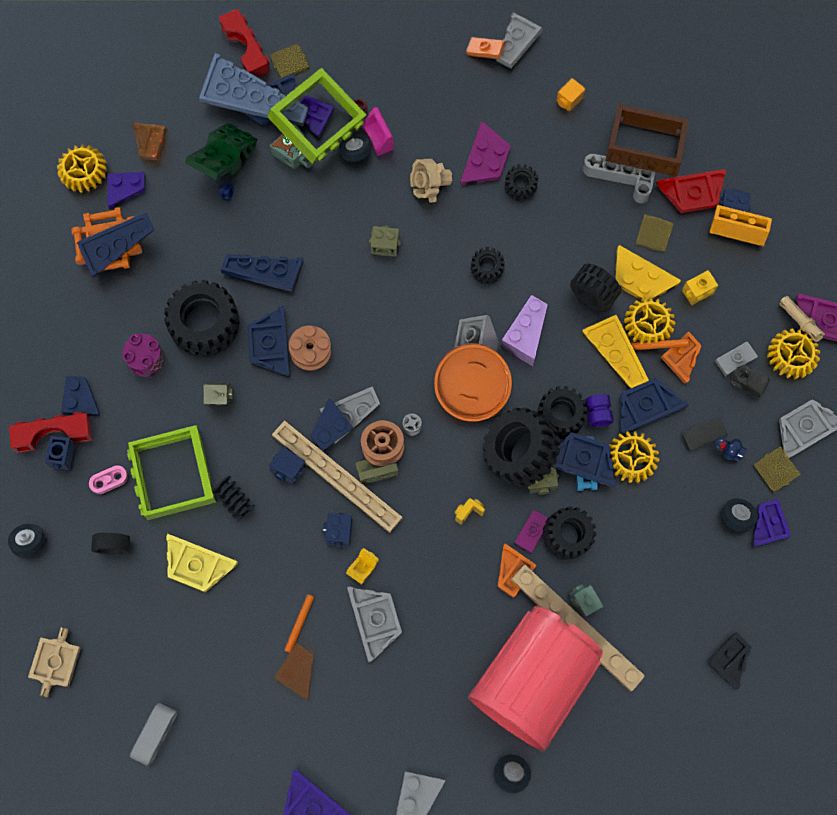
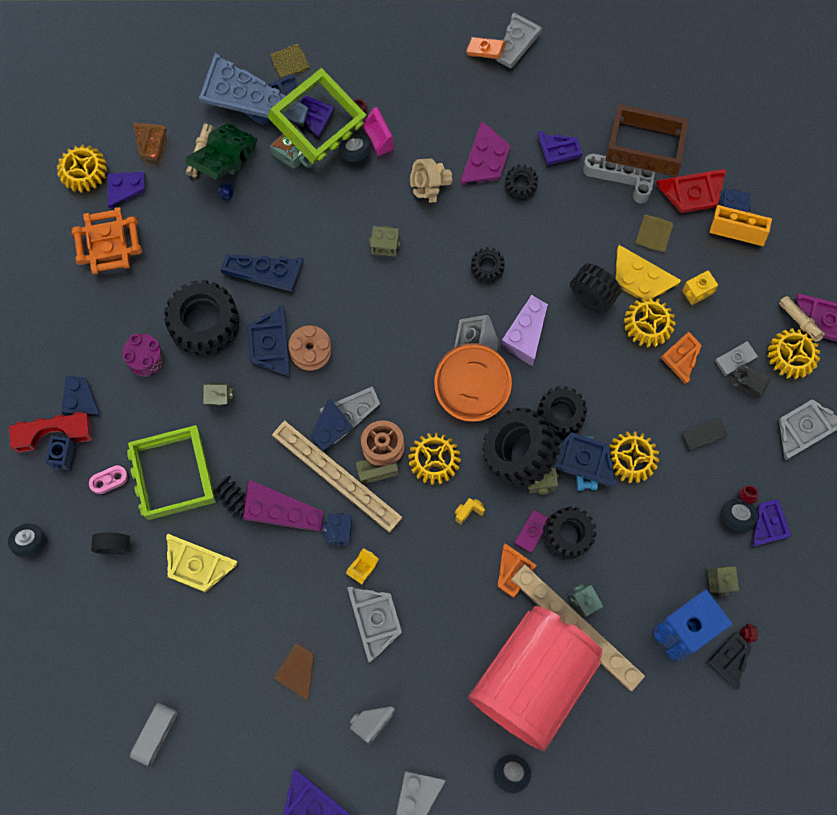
(54, 662): tan plate -> none
(109, 245): dark blue wing -> none
(201, 142): none -> tan pin
(235, 28): red arch -> none
(275, 508): none -> magenta wing
(287, 466): dark blue head -> none
(299, 623): orange bar -> none
(371, 722): none -> light grey slope
(412, 420): light grey wheel -> none
(425, 470): none -> yellow gear
(559, 148): none -> dark purple wing
(570, 95): light orange brick -> none
(599, 410): dark purple wheel -> none
(617, 350): yellow wing -> none
(647, 404): dark blue wing -> none
(661, 344): orange bar -> none
(691, 626): none -> blue piece
(723, 580): none -> olive head
(733, 449): dark blue animal -> none
(749, 494): none -> dark red plate
(749, 633): none -> dark red plate
(777, 469): clear yellow piece -> none

